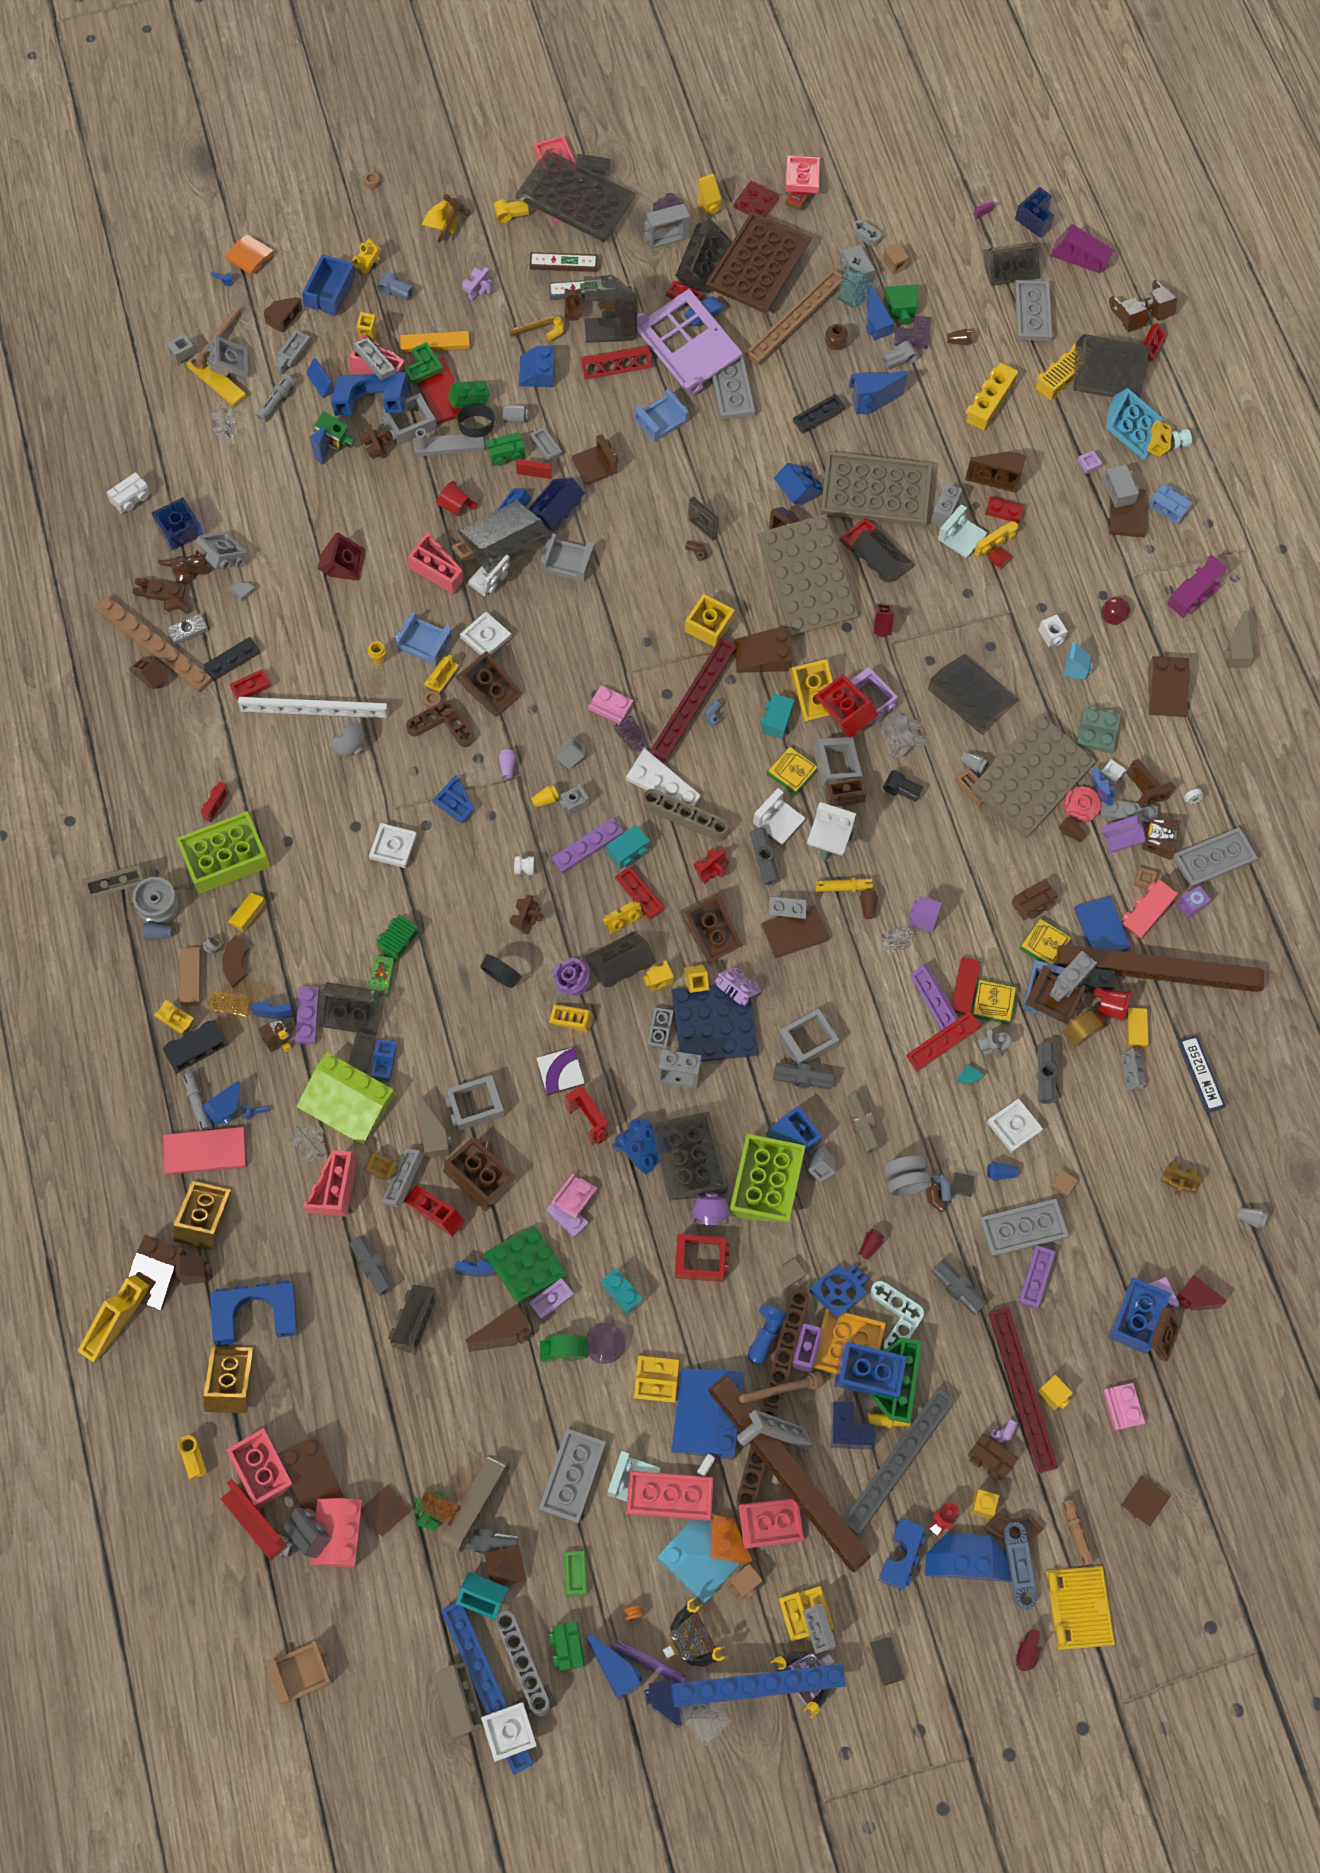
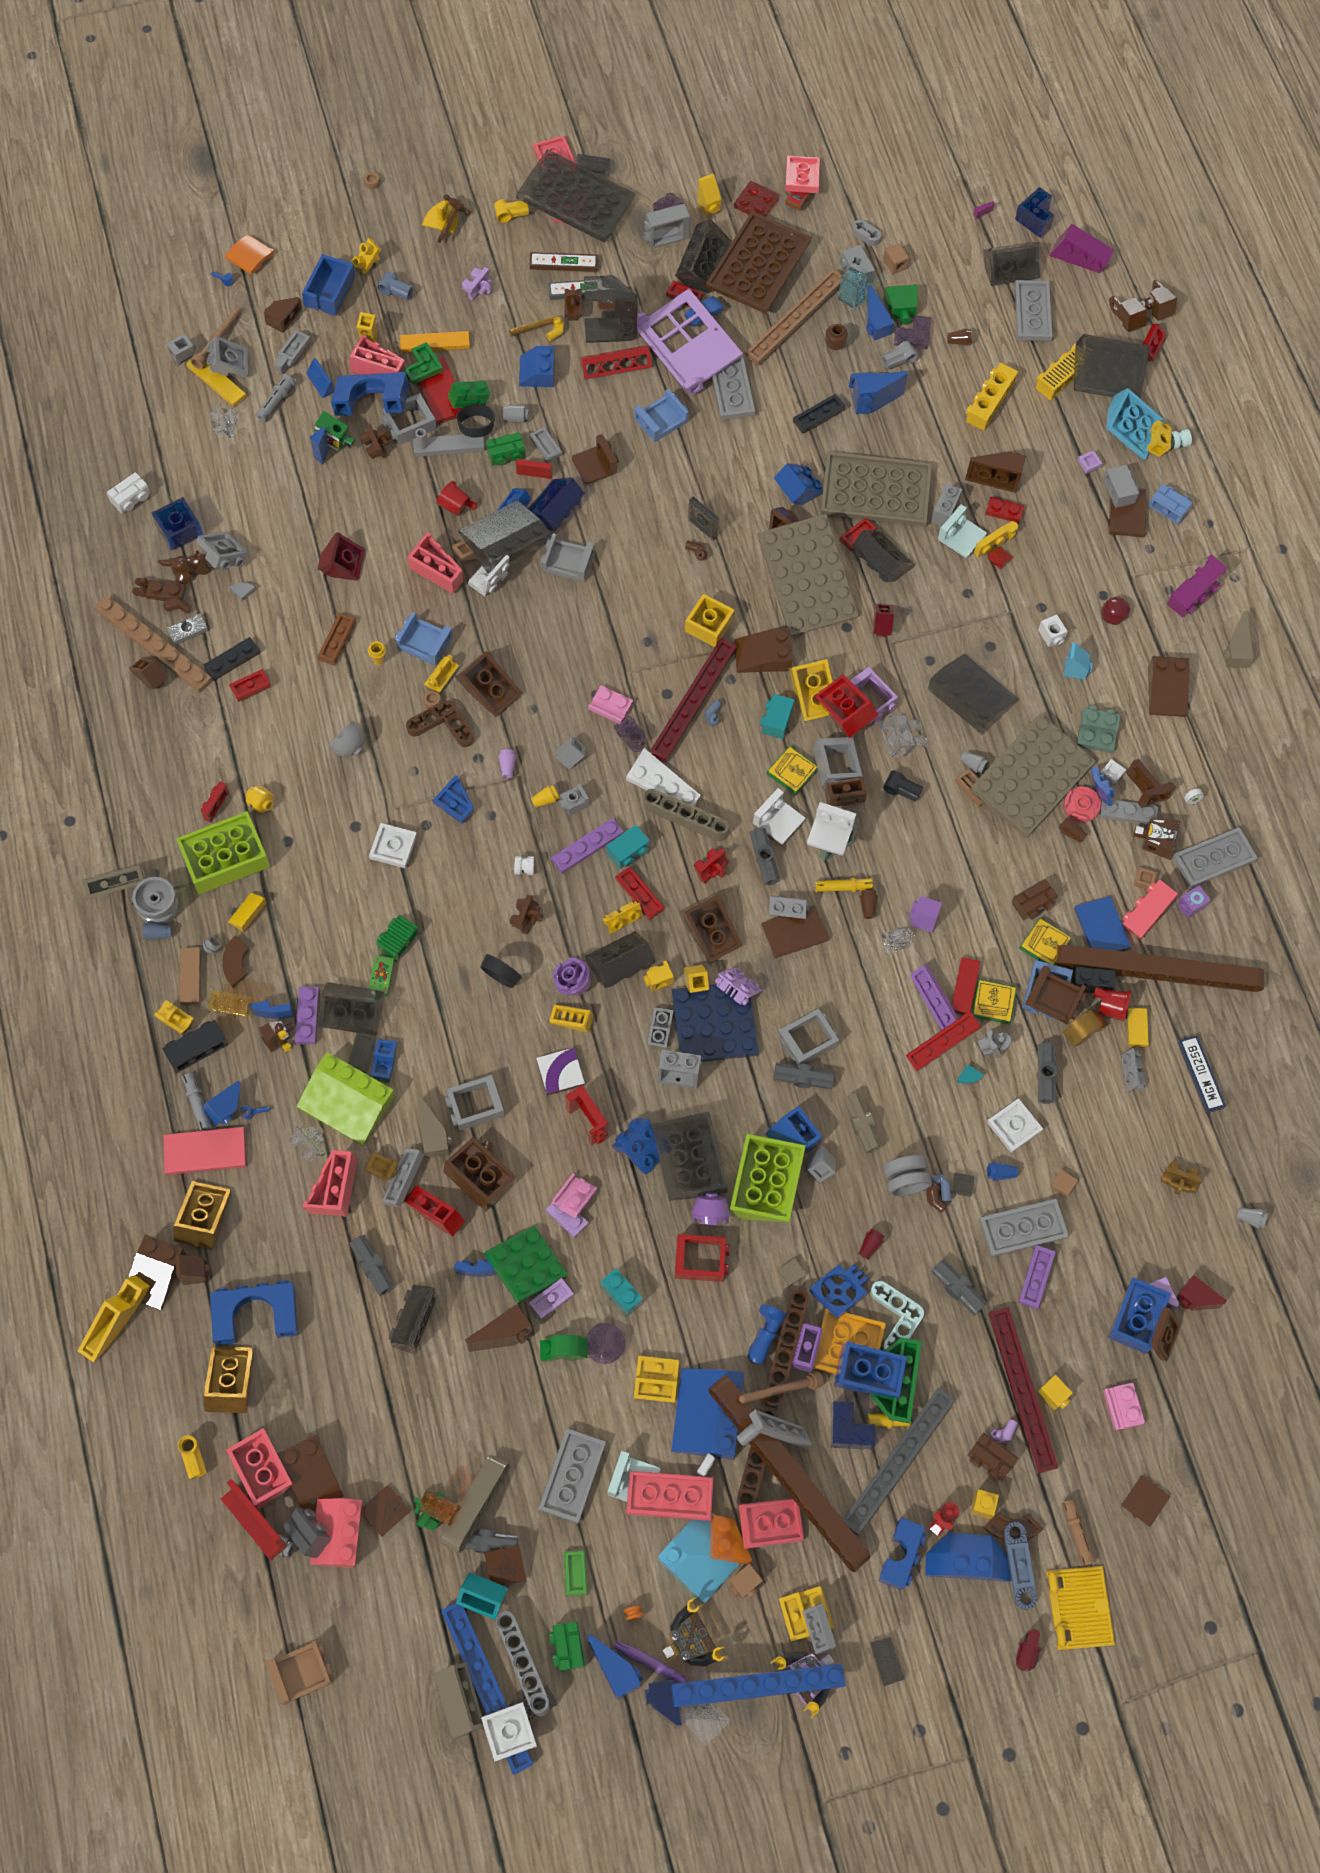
(259, 799): none -> yellow head
(313, 707): white tile -> none
(336, 639): none -> dark orange tile
(374, 358): light grey tile -> none
(485, 634): white plate -> none
(1073, 976): light grey hinge -> none
(1124, 833): medium lavender panel -> none

